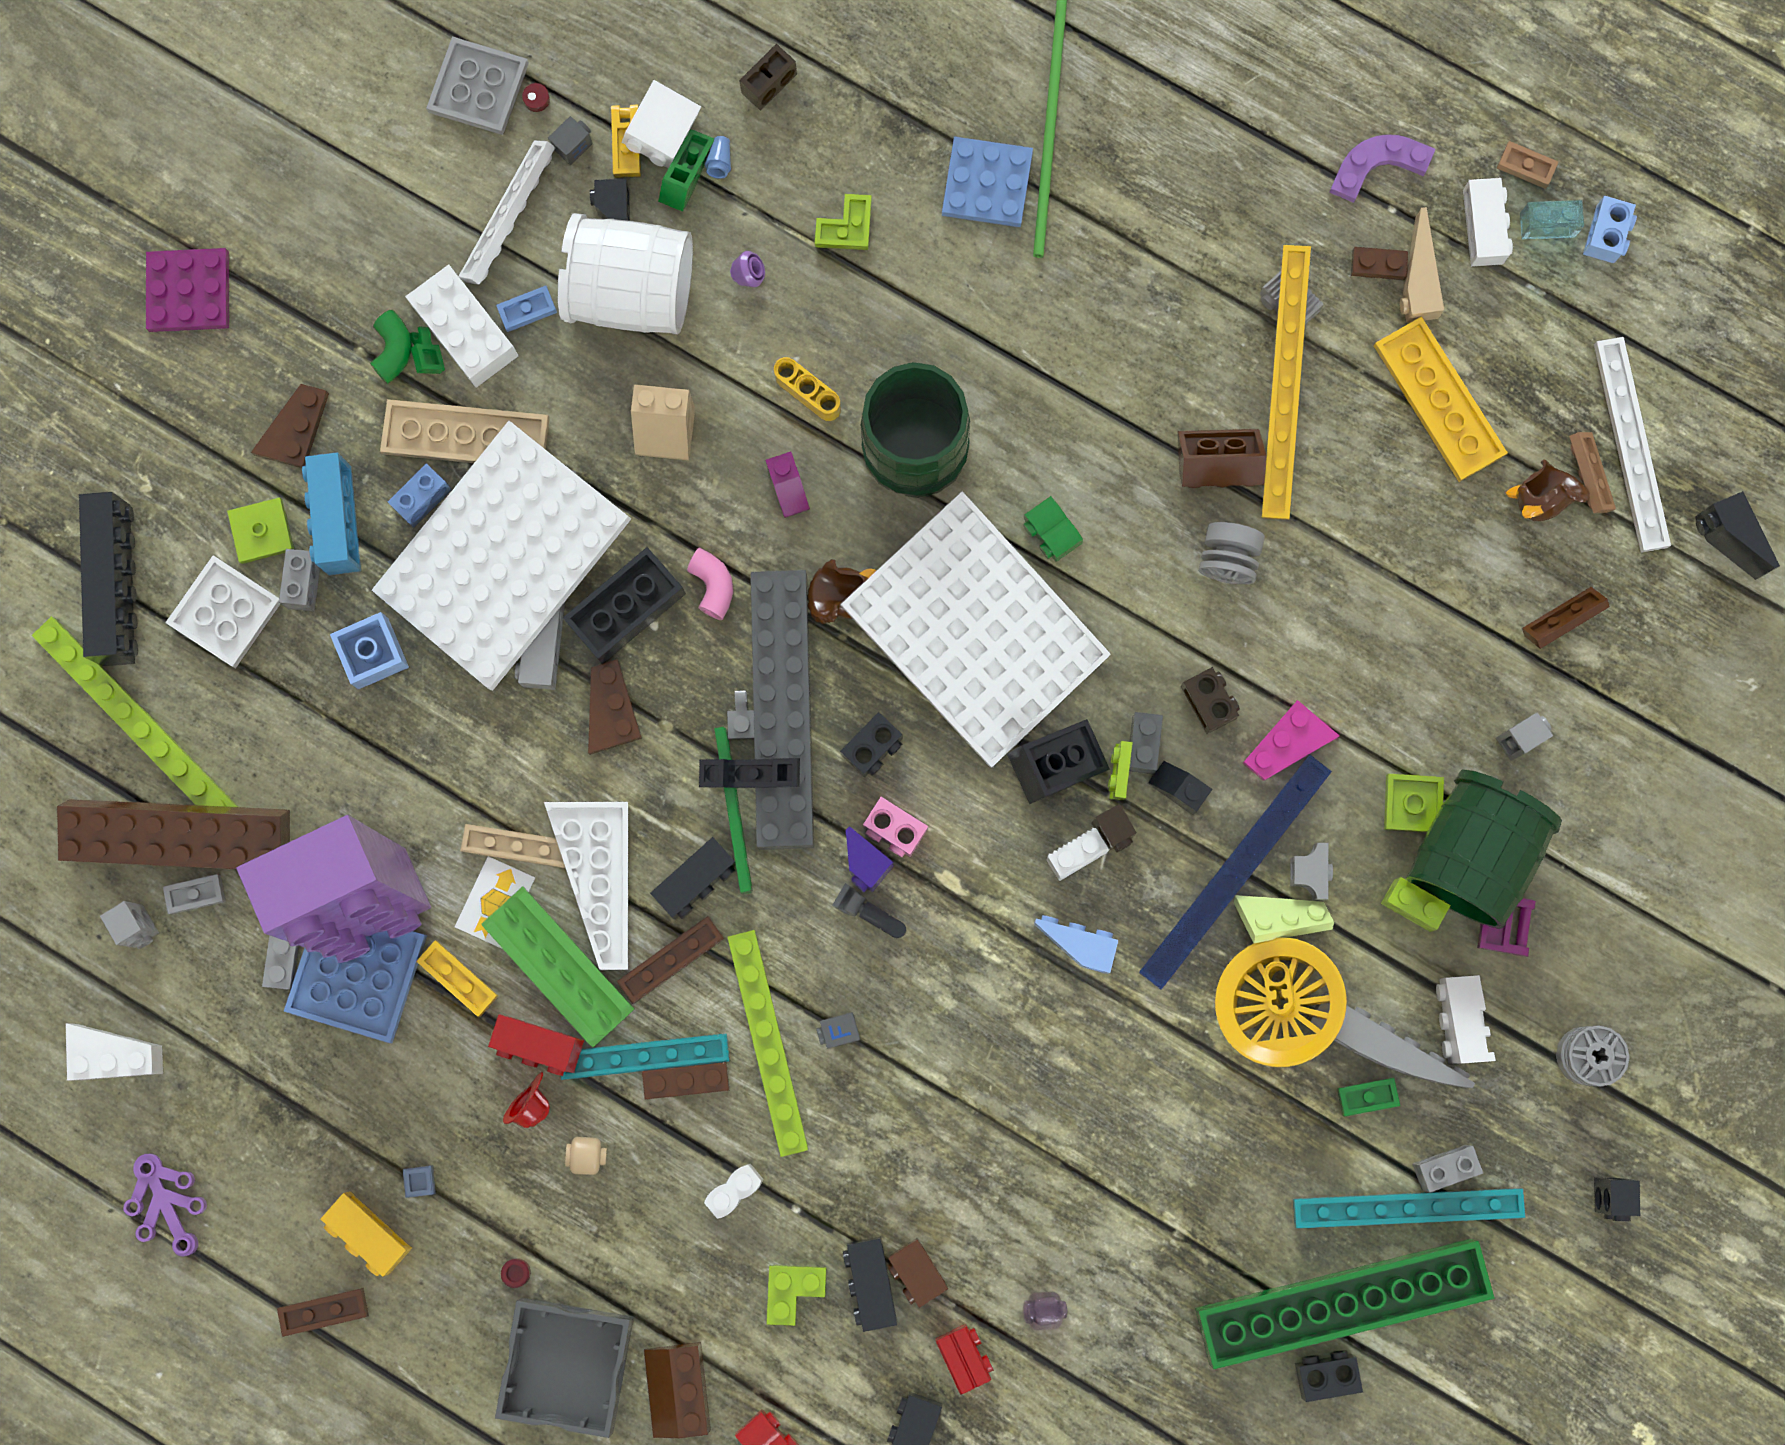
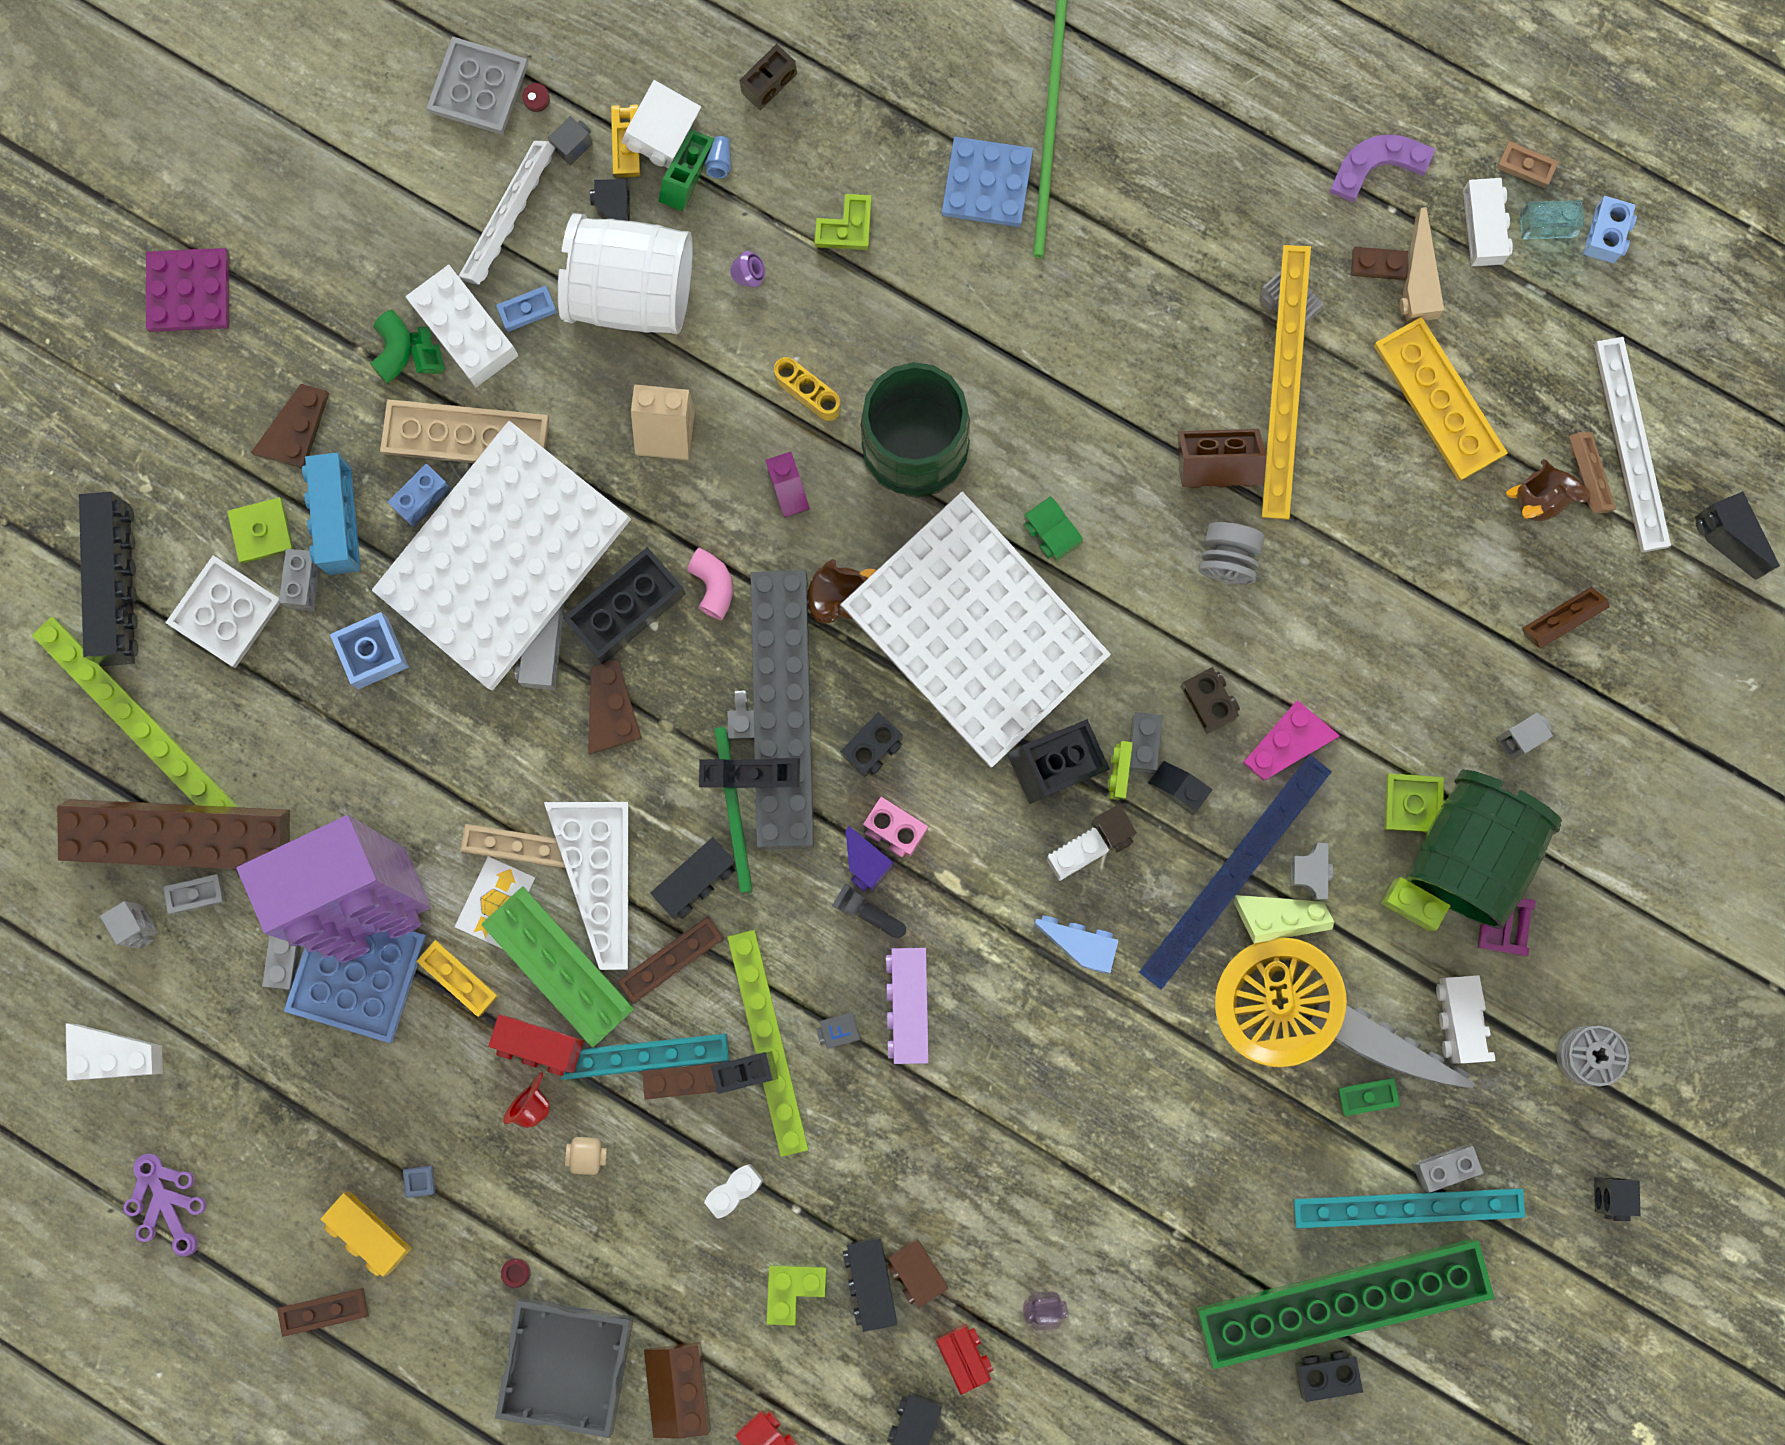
(744, 1072): none -> black brick
(909, 1005): none -> lavender brick

